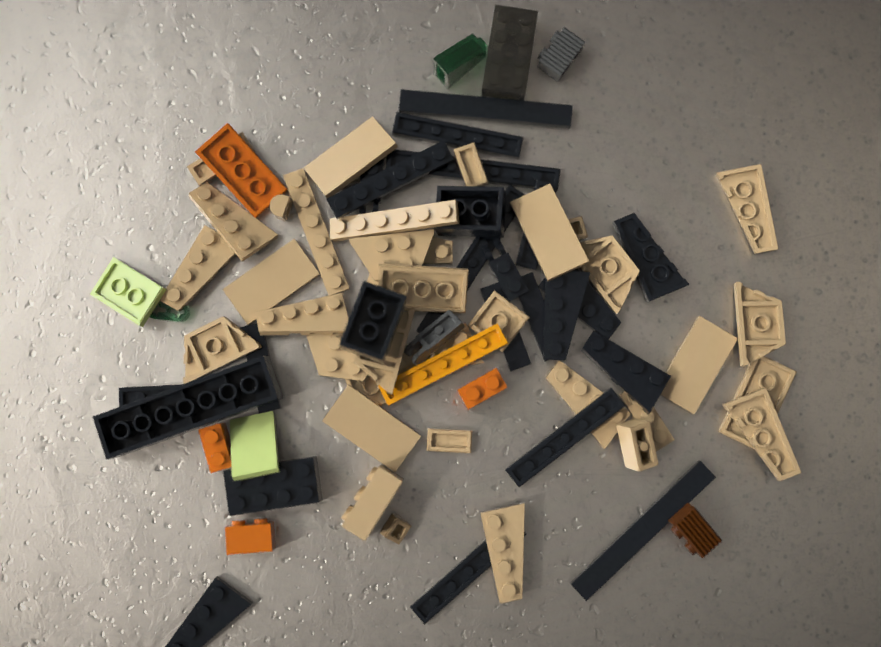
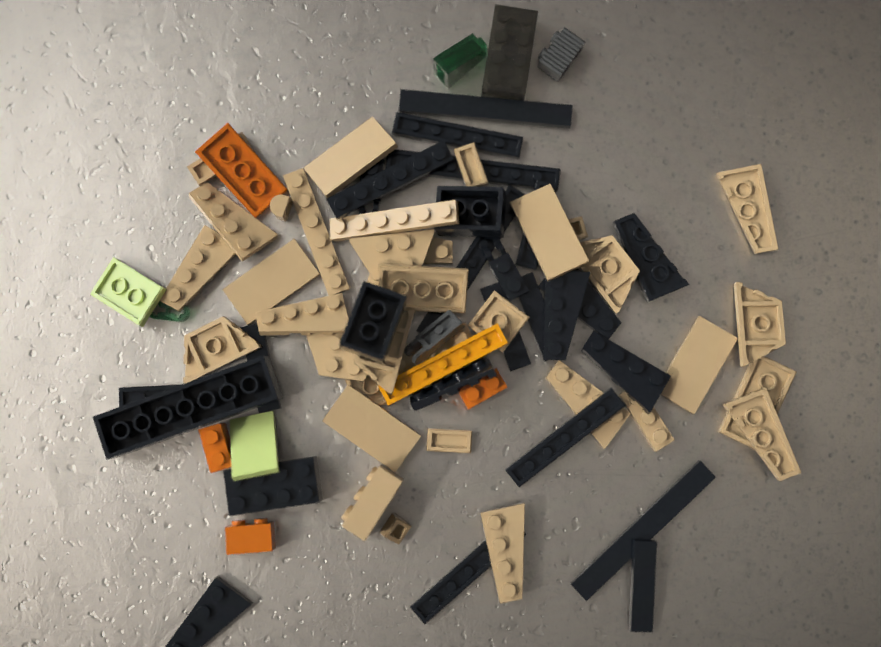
(453, 384): none -> black wing
(637, 444): tan brick -> none
(642, 585): none -> black tile
(695, 531): reddish brown brick -> none

